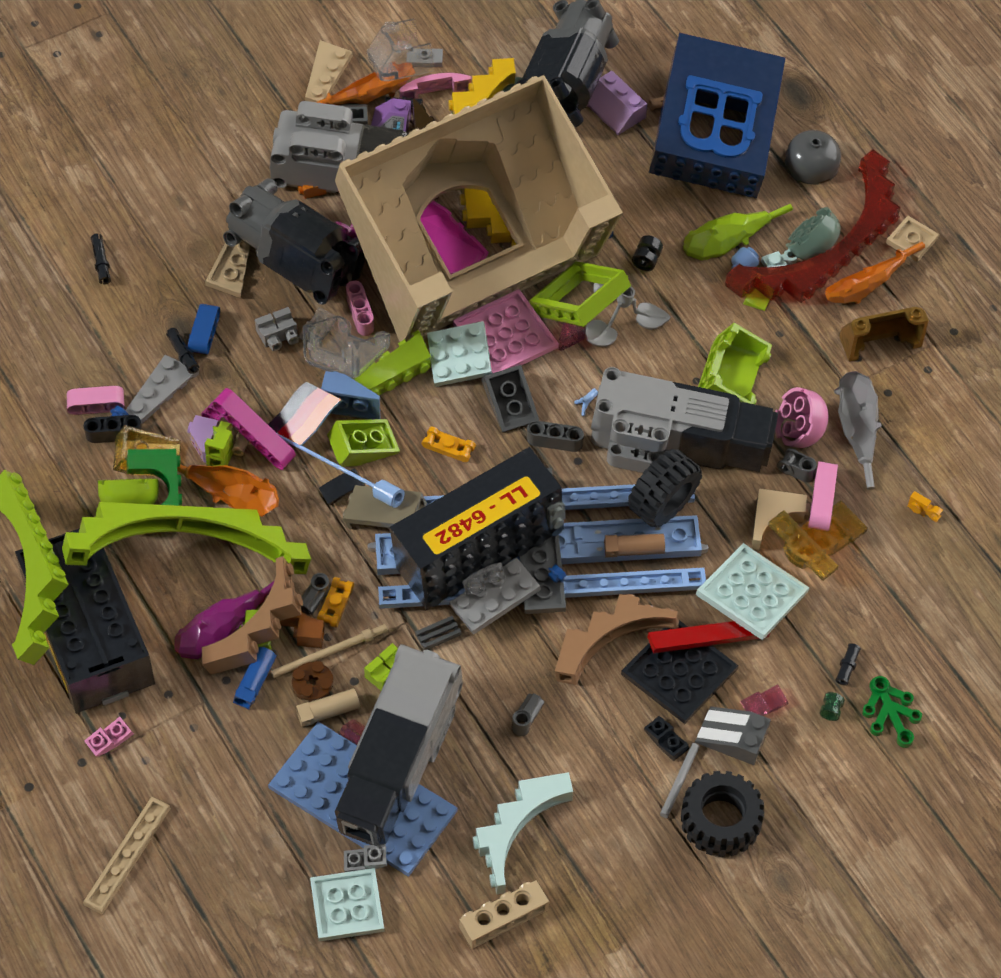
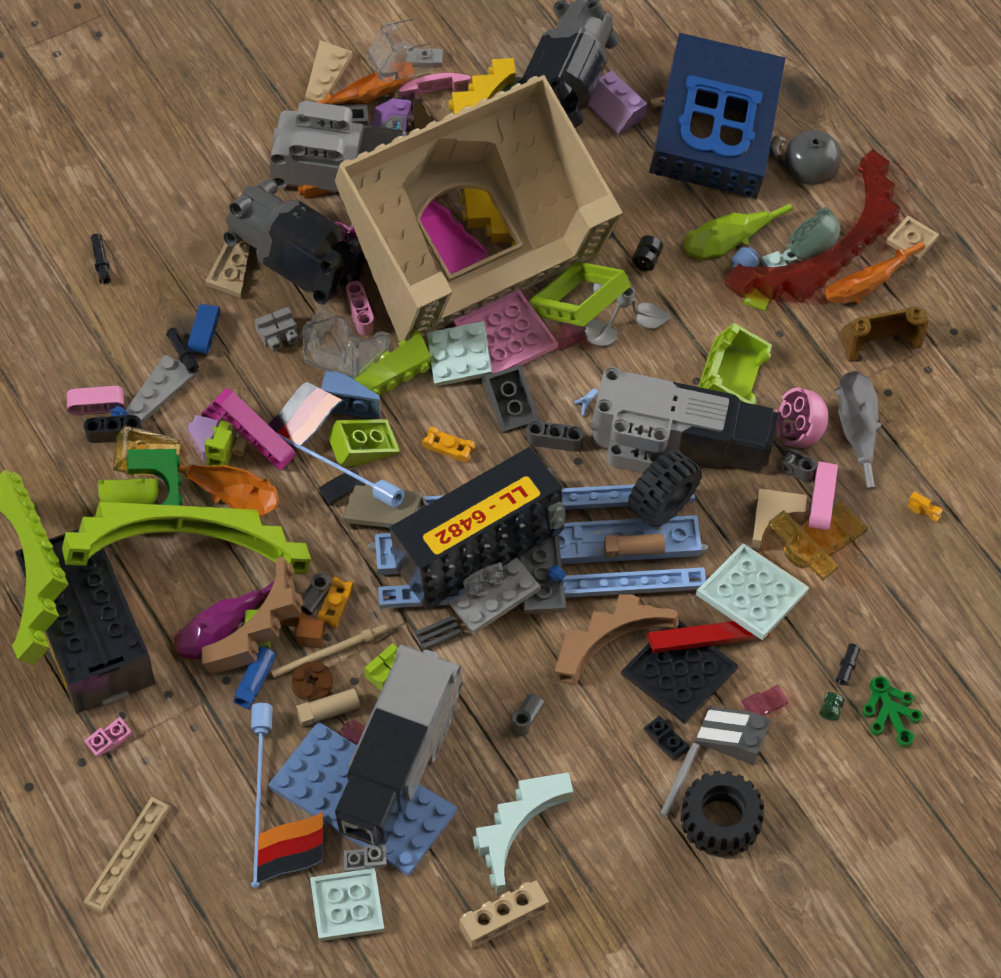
(289, 845): none -> flag
(775, 144): none -> dark tan arm

